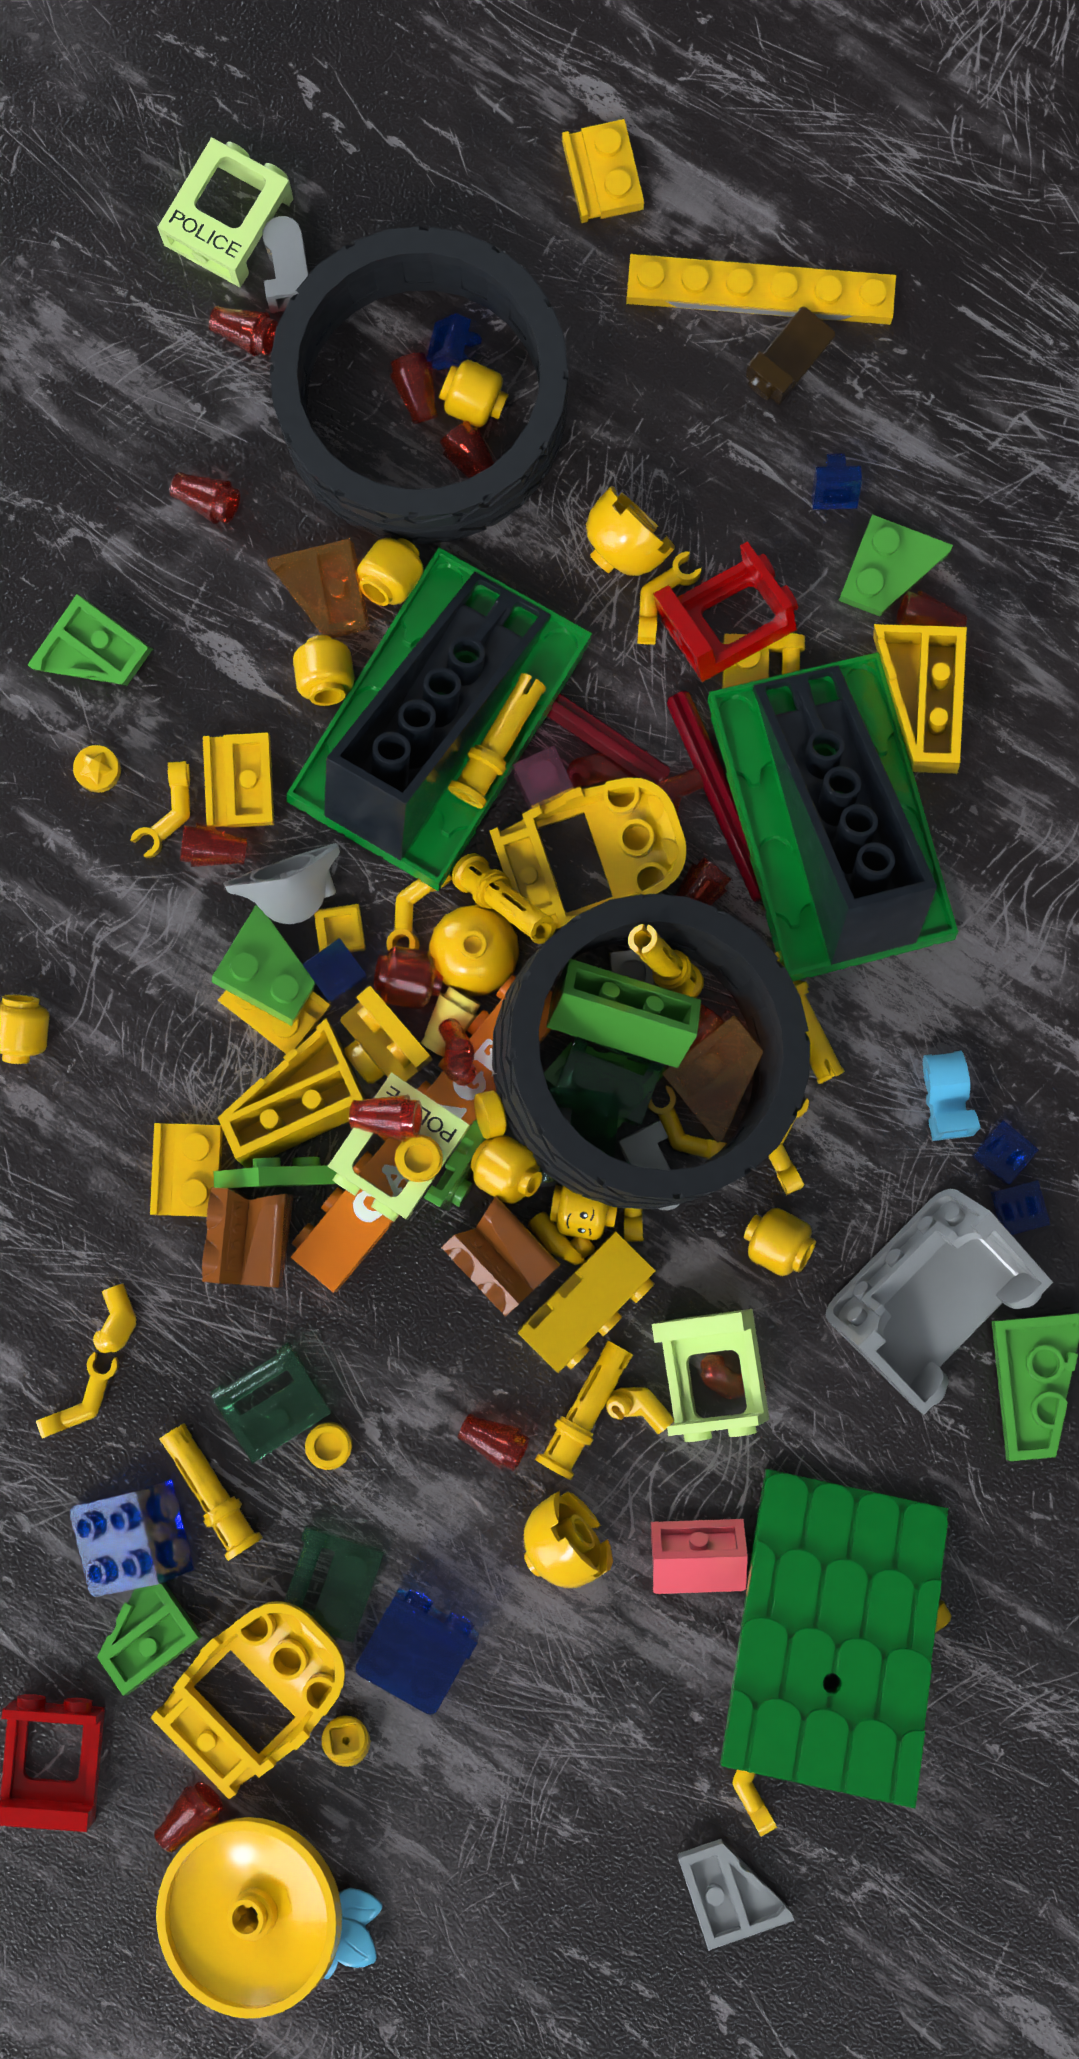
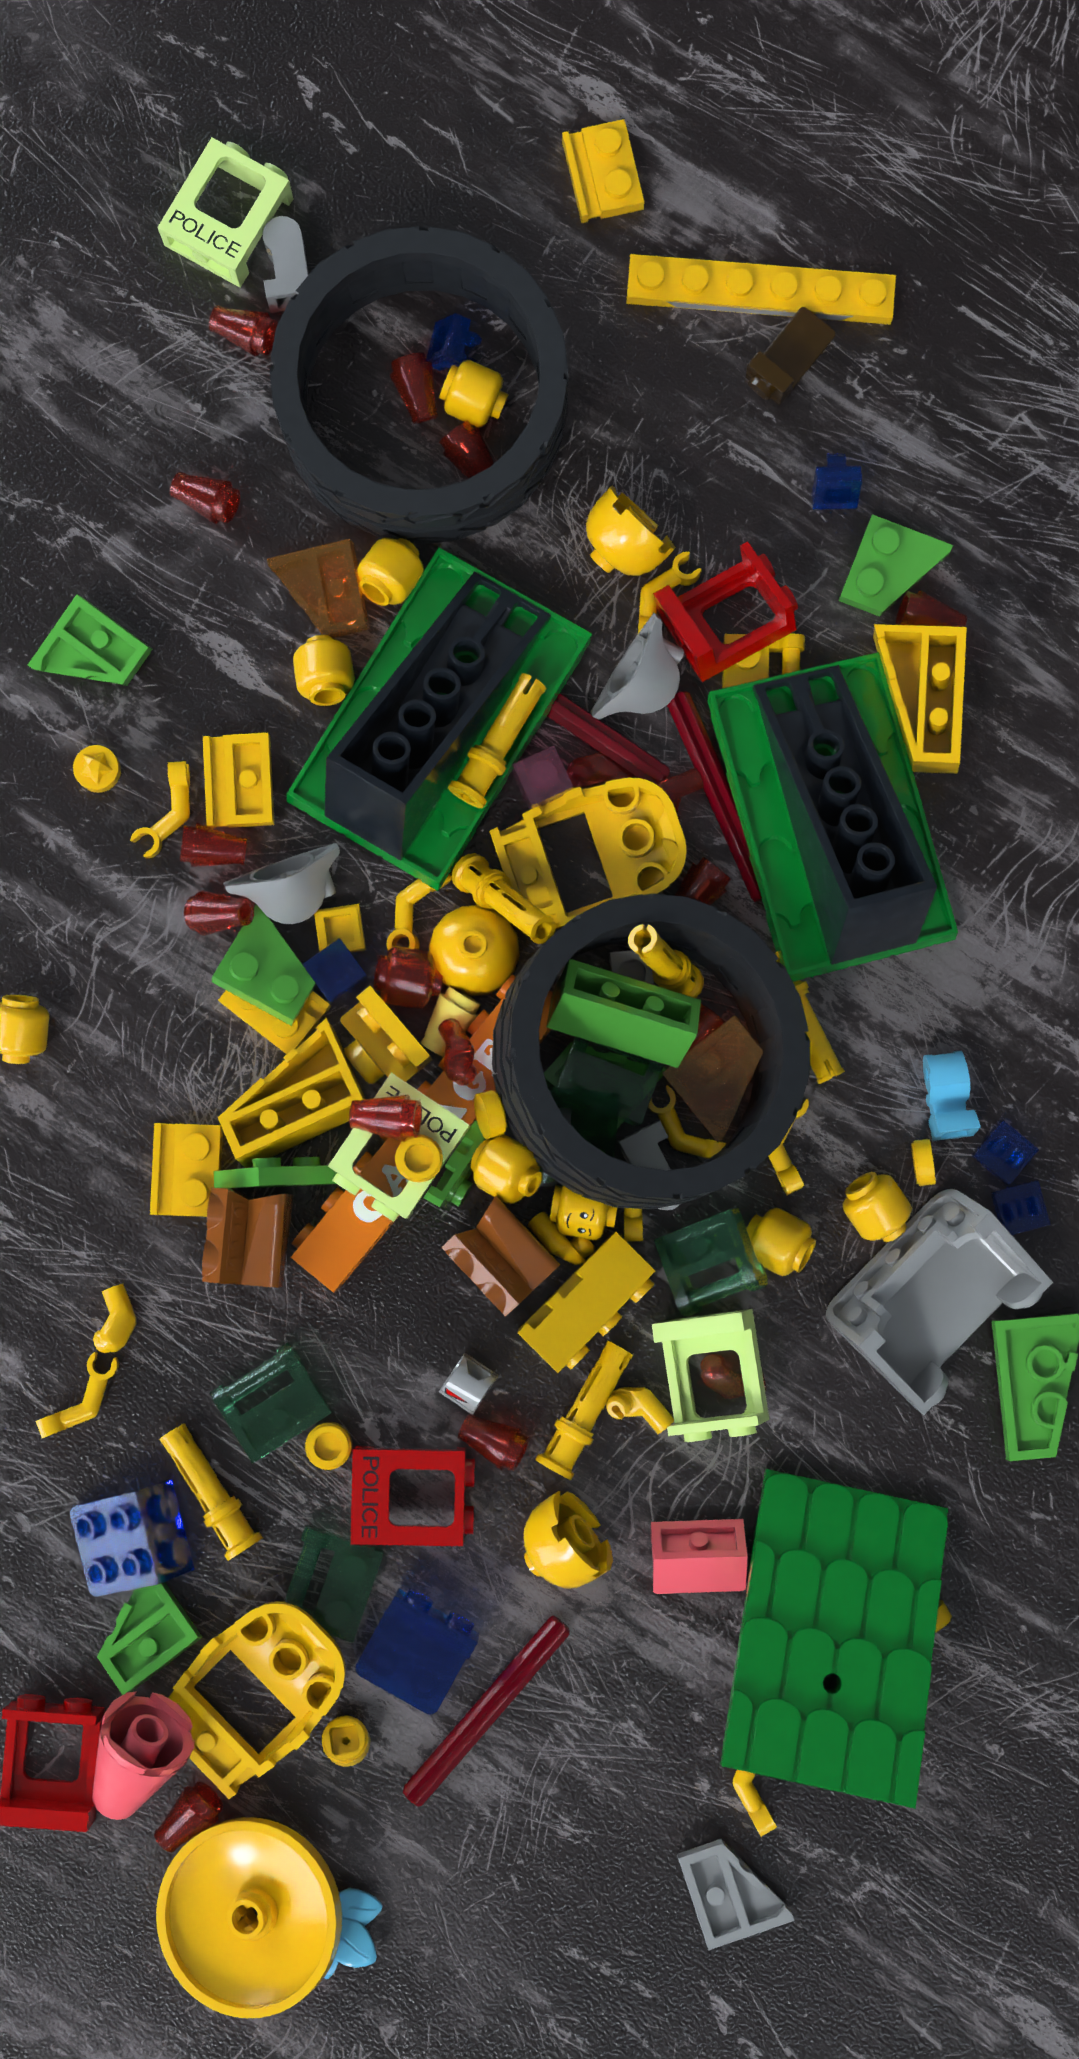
(138, 1751): none -> coral cone
(216, 912): none -> clear red cone
(372, 1496): none -> red window
(468, 1383): none -> light grey leg
(486, 1711): none -> dark red axle
(644, 676): none -> light grey hat
(705, 1247): none -> clear green plate
(877, 1207): none -> yellow head
(923, 1162): none -> yellow tile

